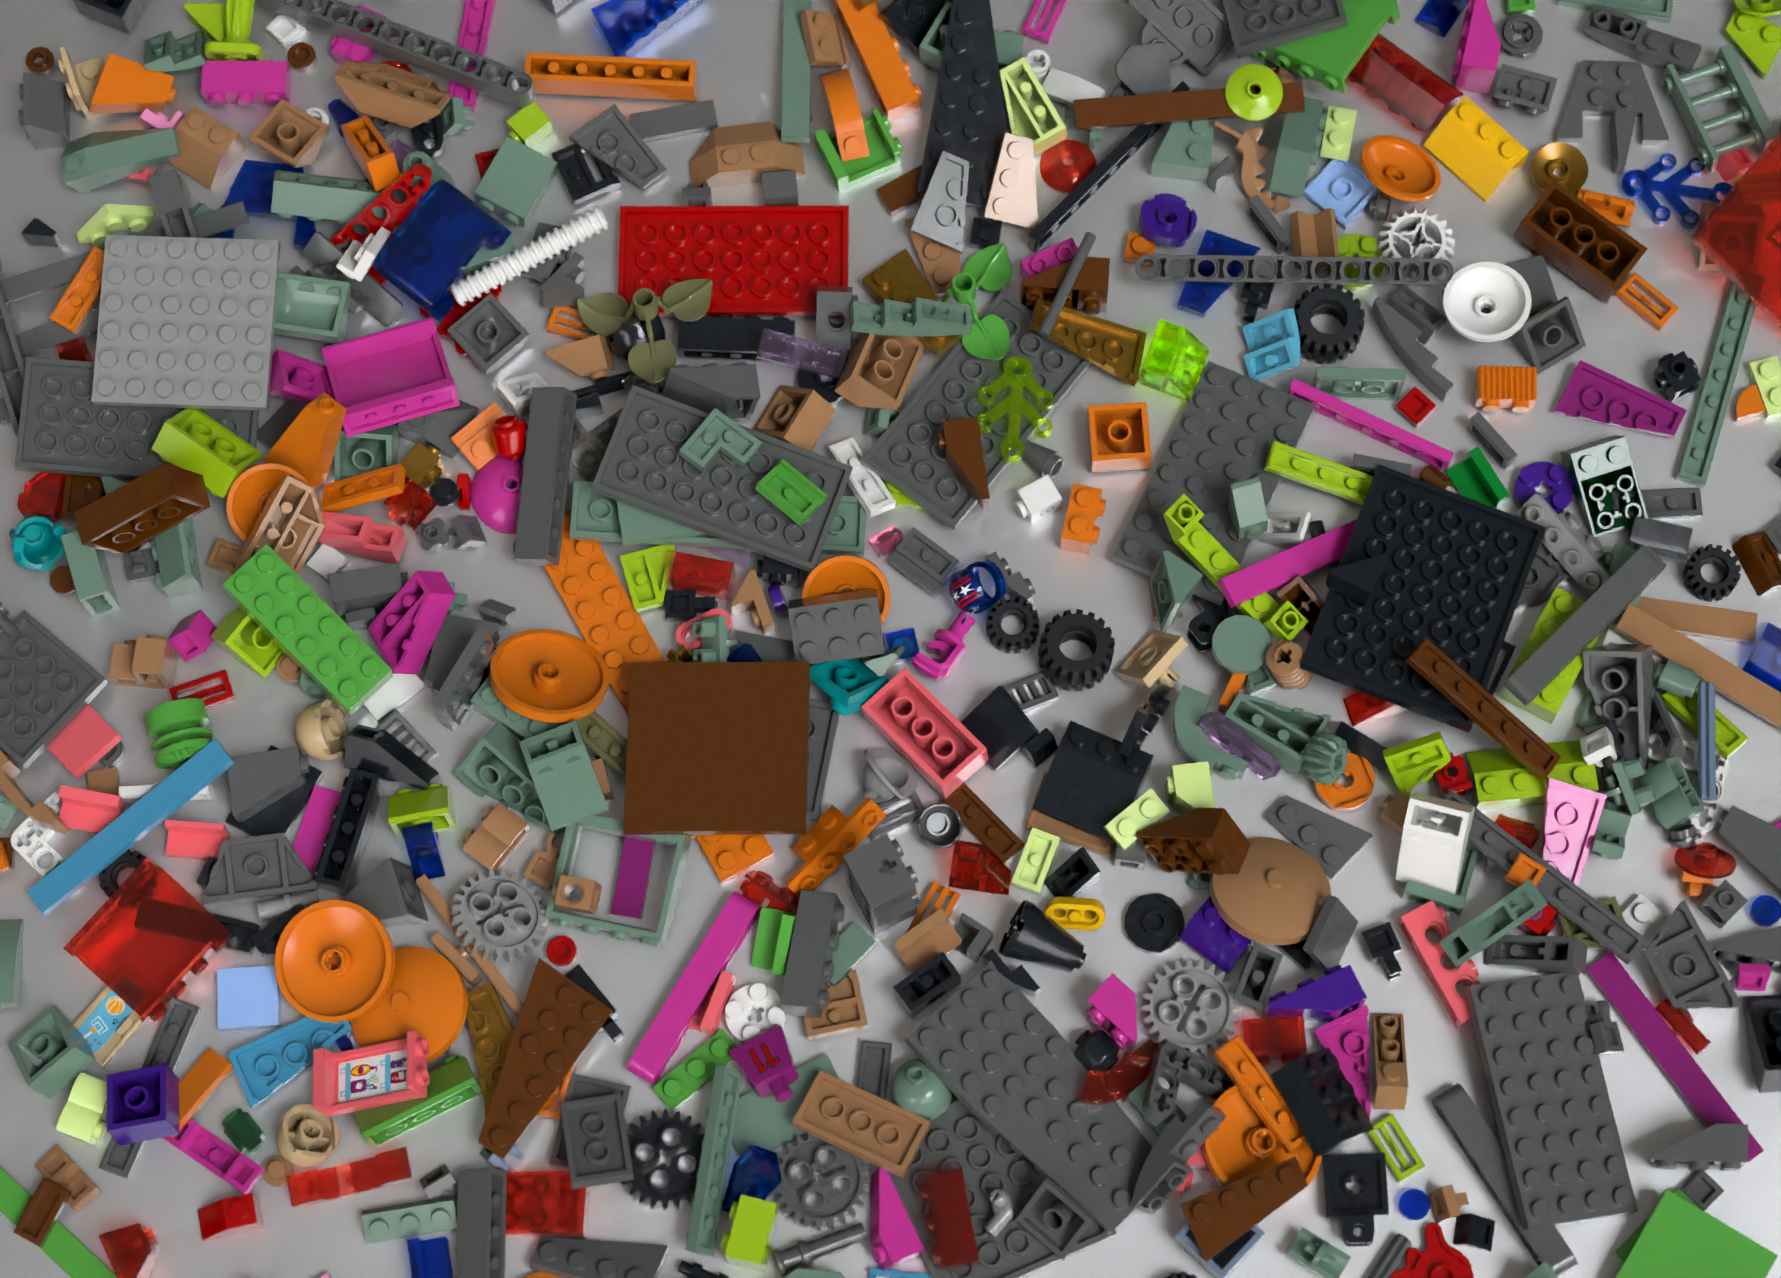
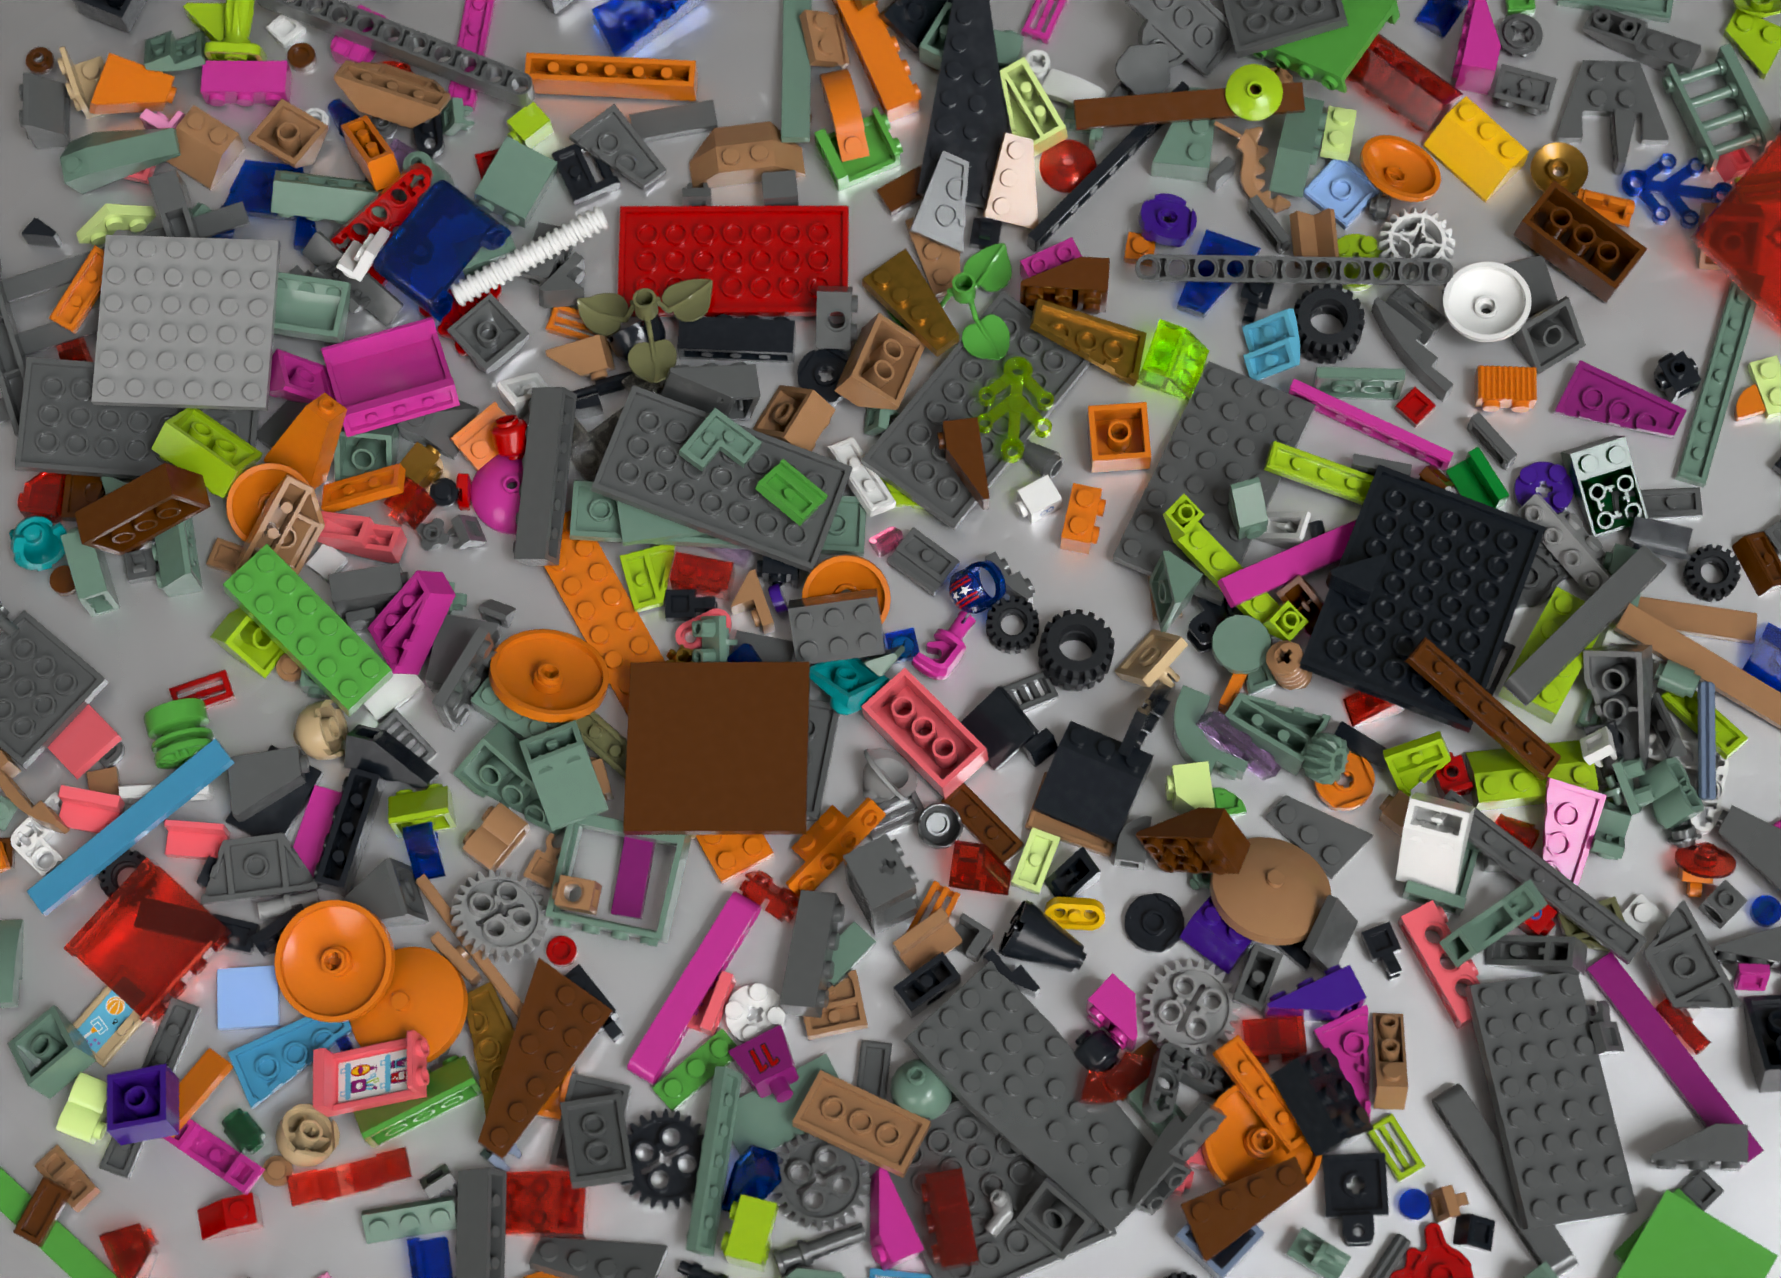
(144, 663): medium nougat brick -> none
(192, 635): dark pink panel -> none
(773, 940): bright green panel -> none
(801, 353): clear purple plate -> none
(917, 319): sand green slope -> none
(1067, 284): dark grey bar -> none
(1137, 816): yellowish green plate -> none
(1229, 801): none -> bright green tile
(1523, 870): orange tile -> none
(1639, 308): orange tile -> none

